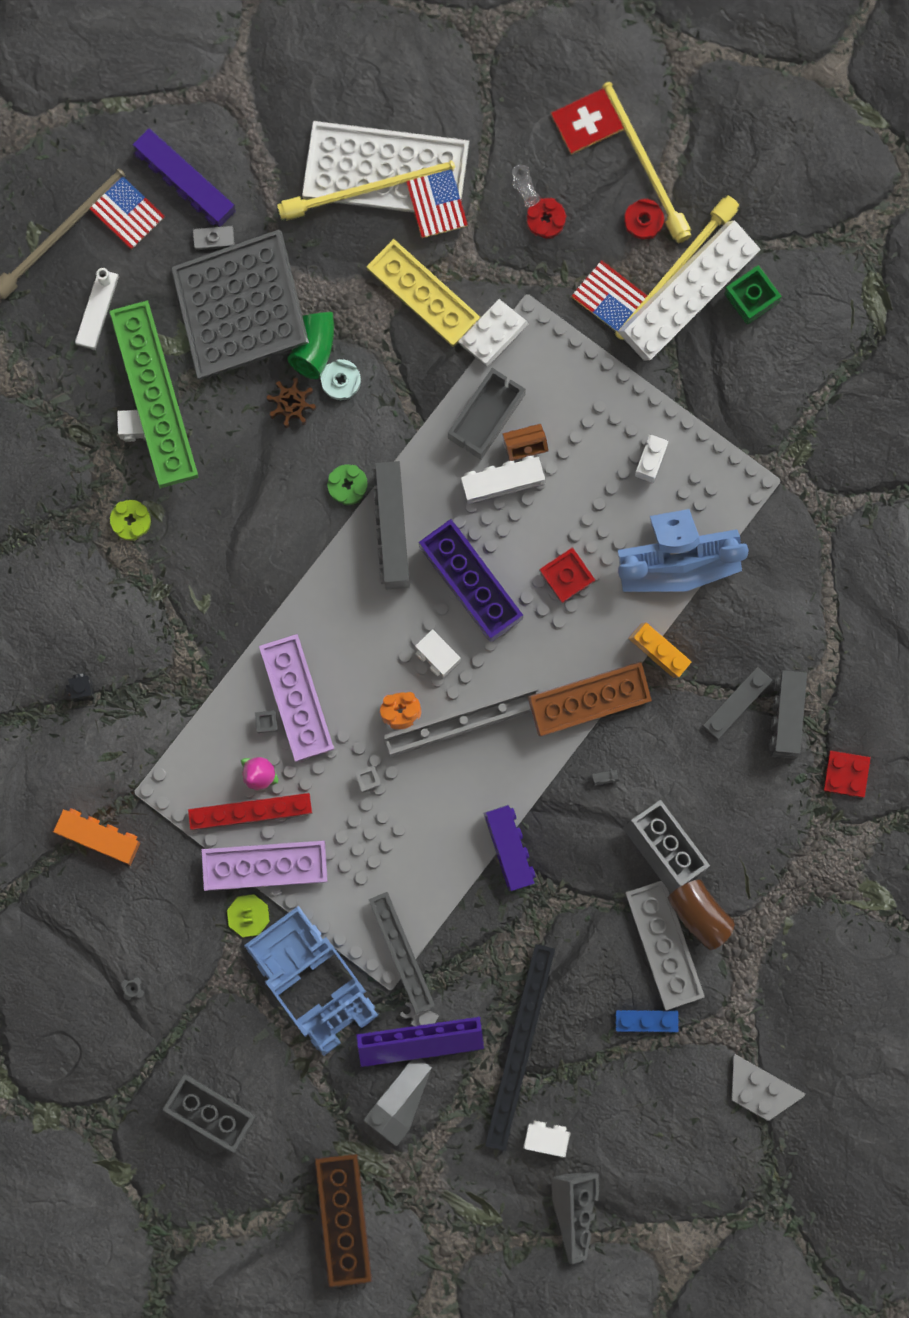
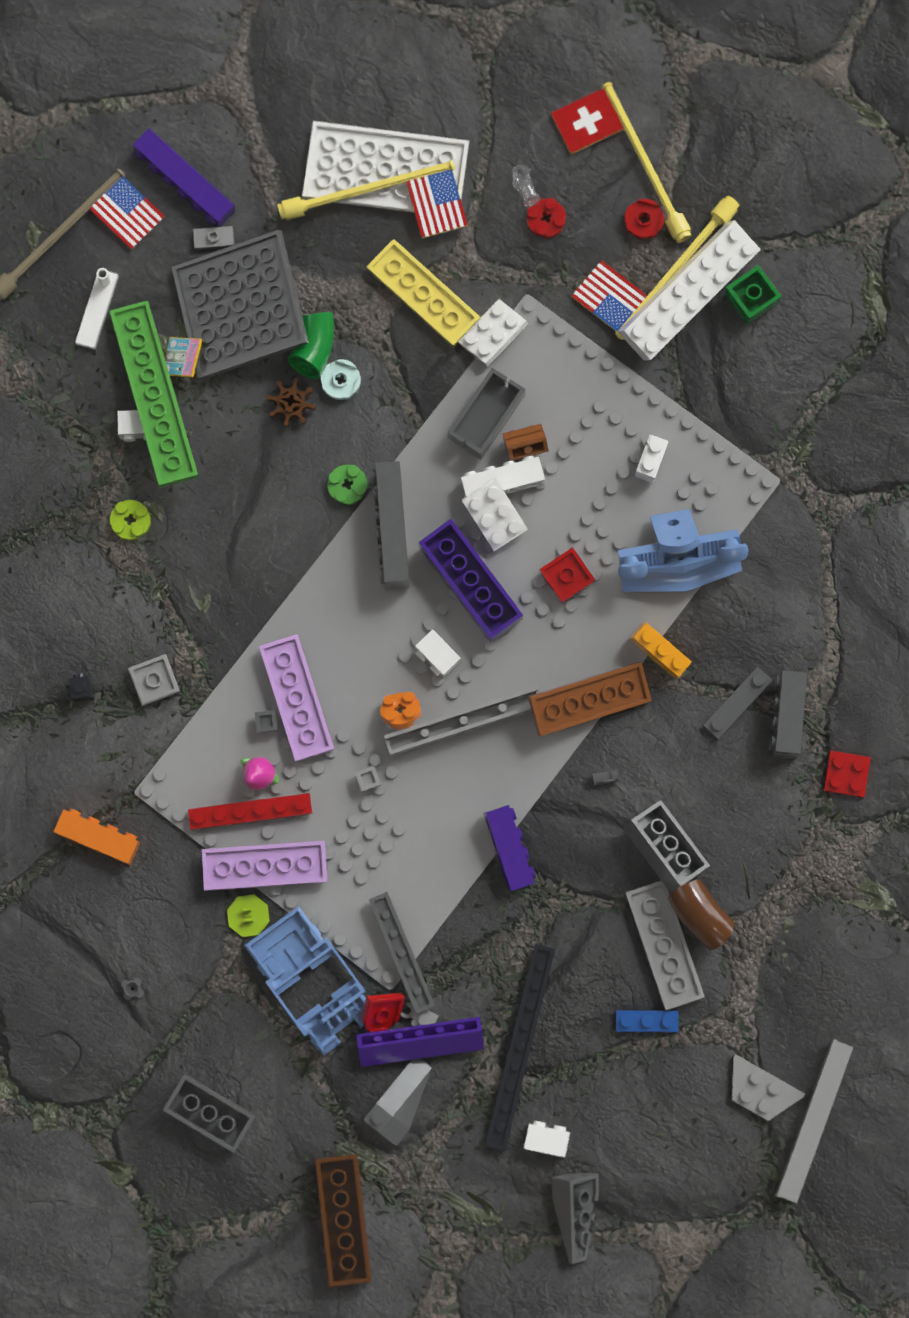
(154, 680): none -> light grey plate
(182, 356): none -> piece
(382, 1011): none -> red tile
(494, 514): none -> white plate
(814, 1121): none -> light grey tile

